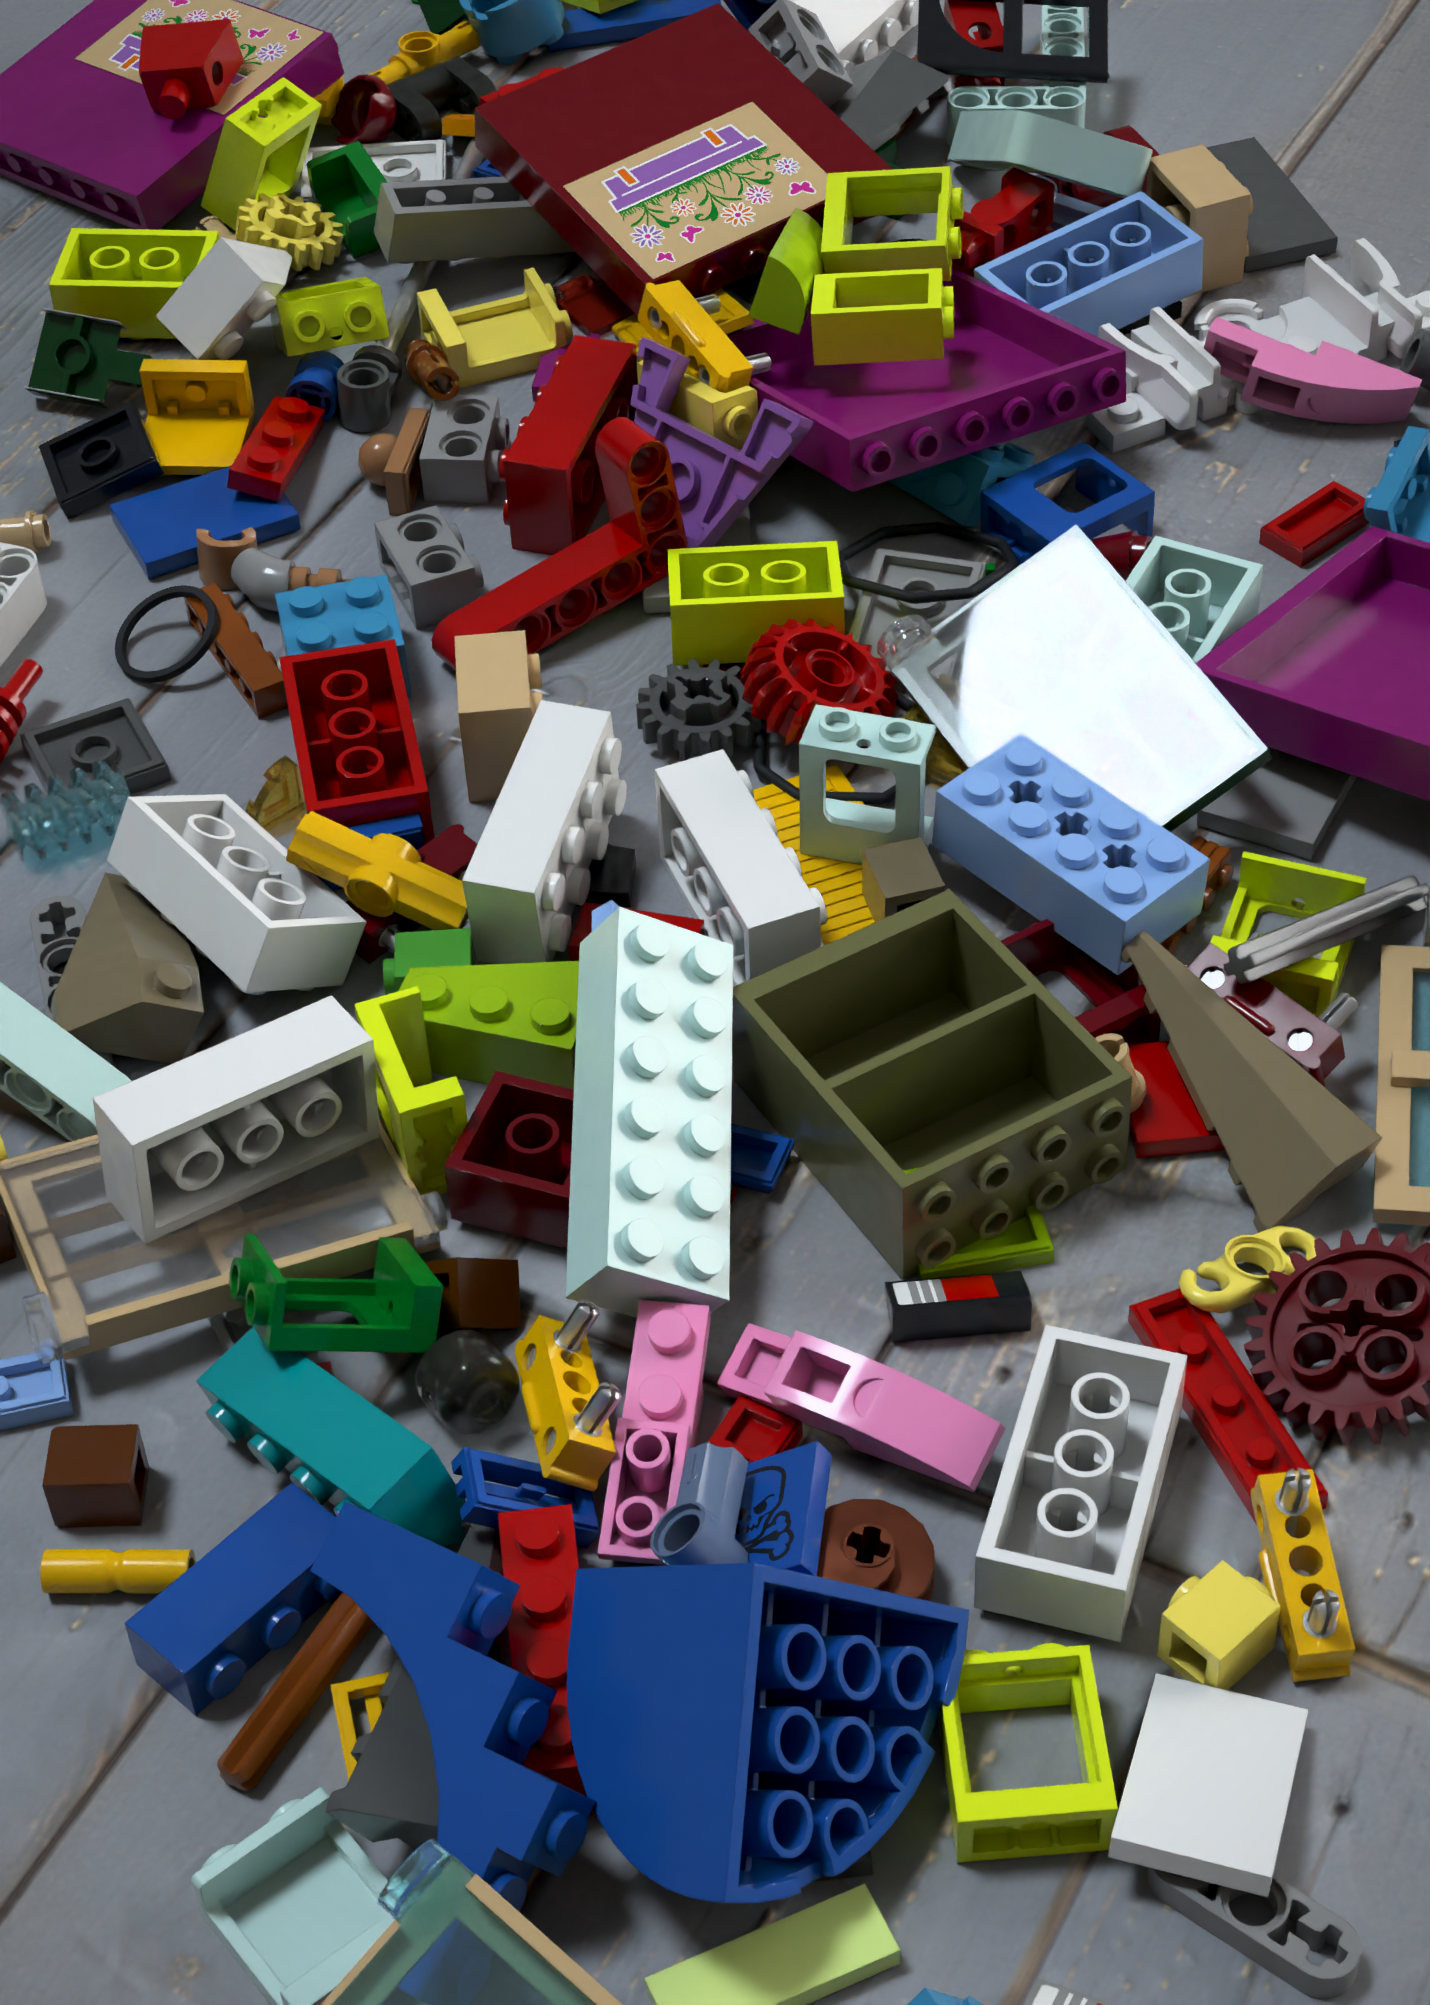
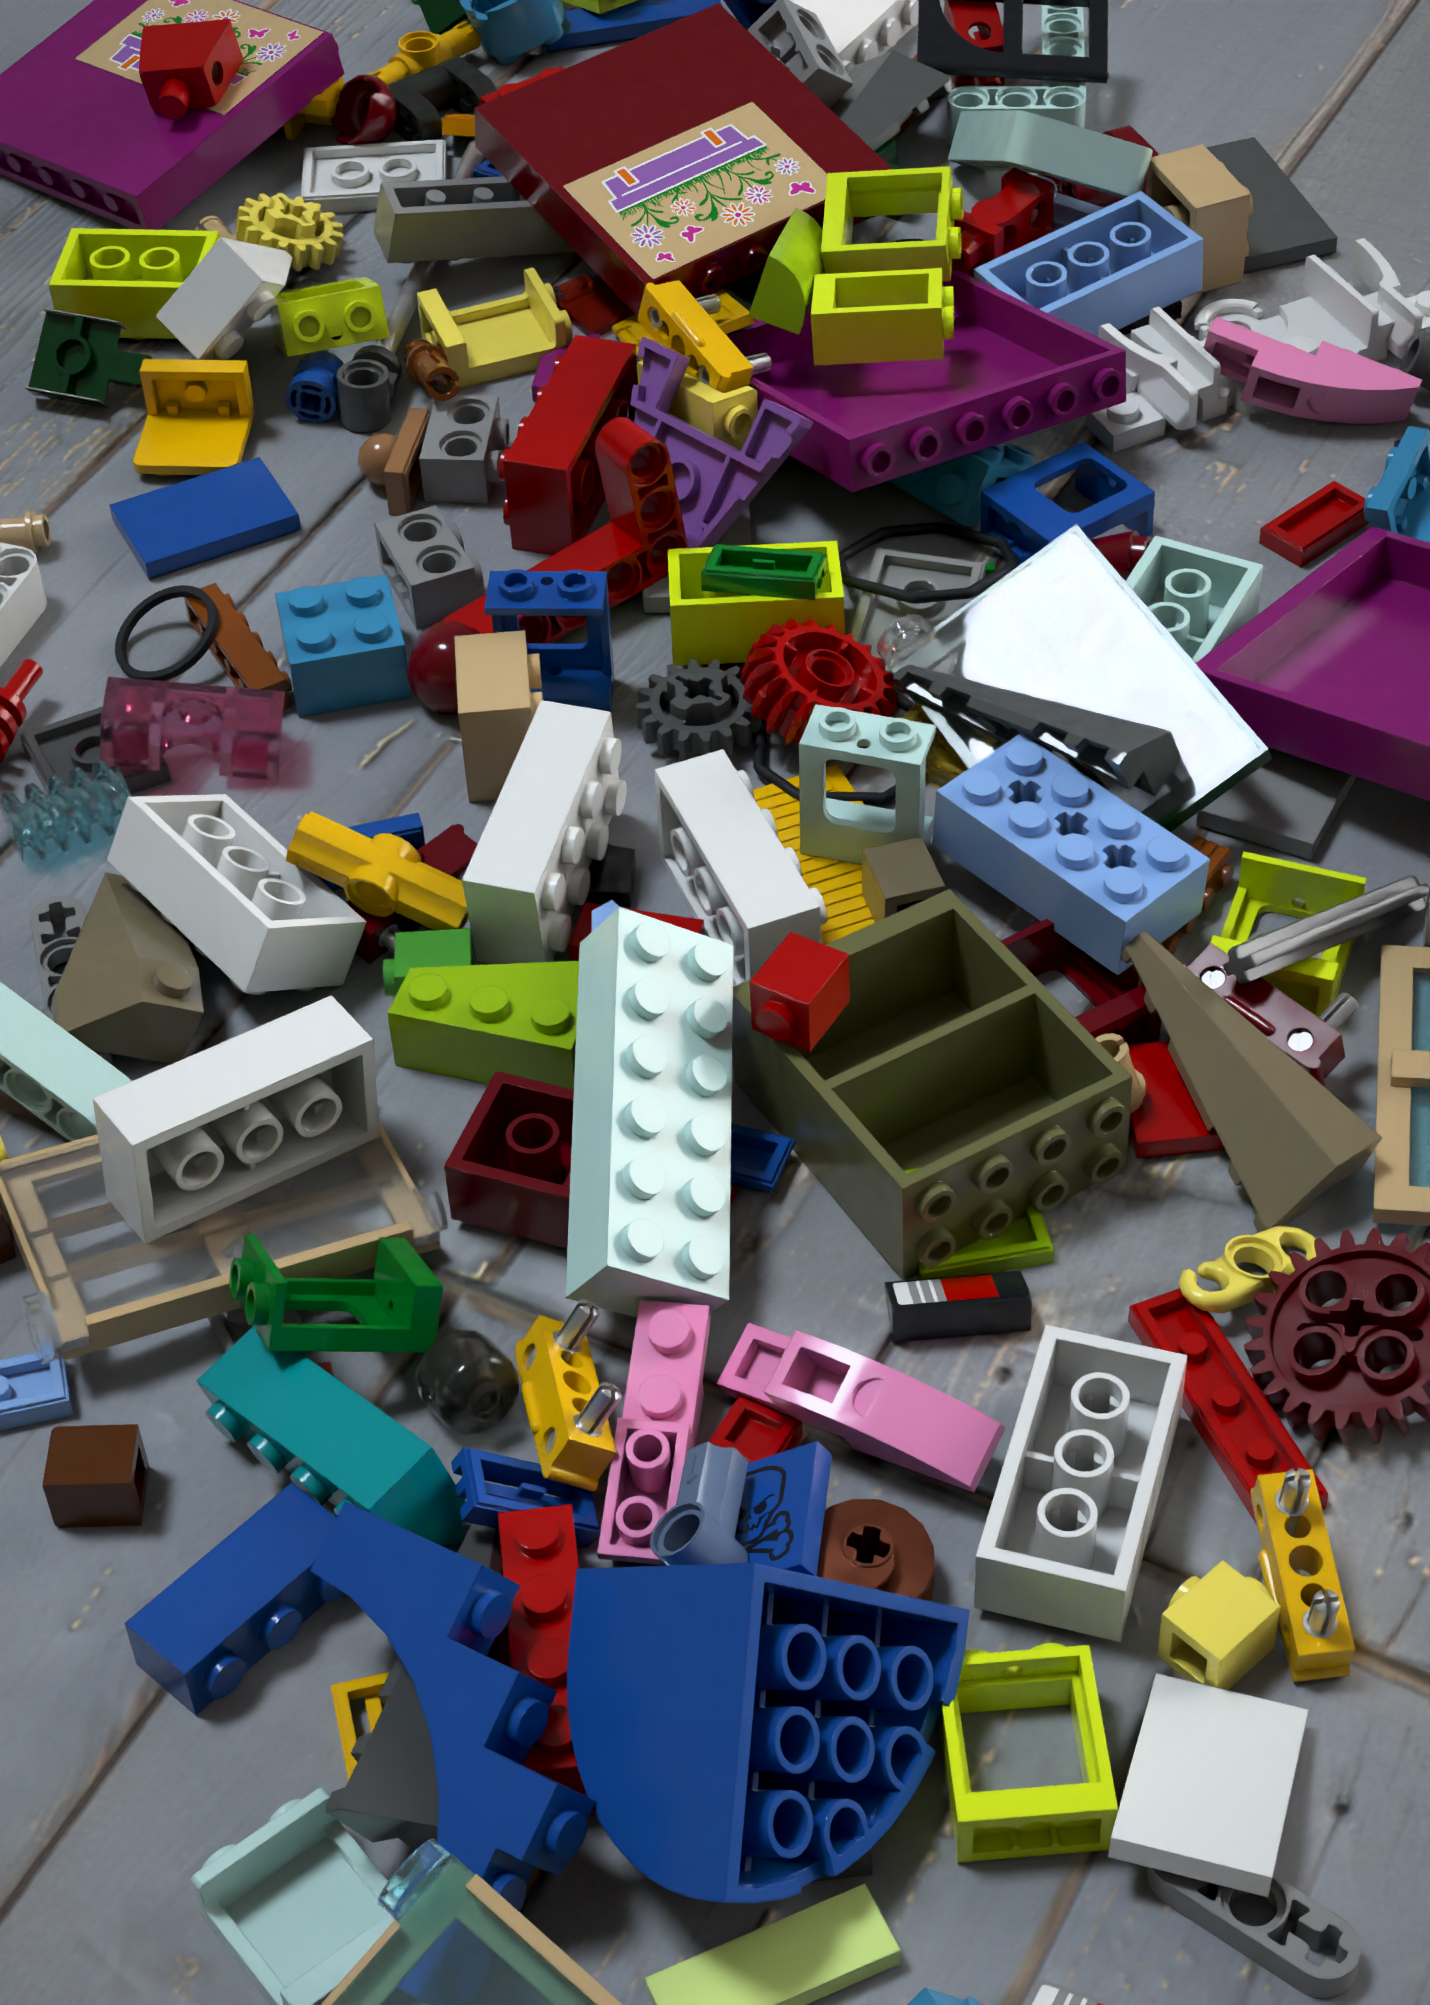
(100, 459): black tile -> none
(107, 1571): yellow piece -> none
(152, 716): none -> clear pink arch
(255, 572): piece -> none
(259, 152): neon yellow window -> none
(276, 448): red plate -> none
(280, 795): clear yellow tile -> none
(294, 1694): dark orange axle -> none
(349, 187): green panel -> none
(355, 735): red brick -> none
(418, 1120): neon yellow window -> none
(433, 666): none -> dark red hair
(478, 1293): reddish brown panel -> none
(569, 672): none -> blue window
(764, 572): none -> green tile
(799, 991): none -> red brick
(1106, 744): none -> dark grey wedge

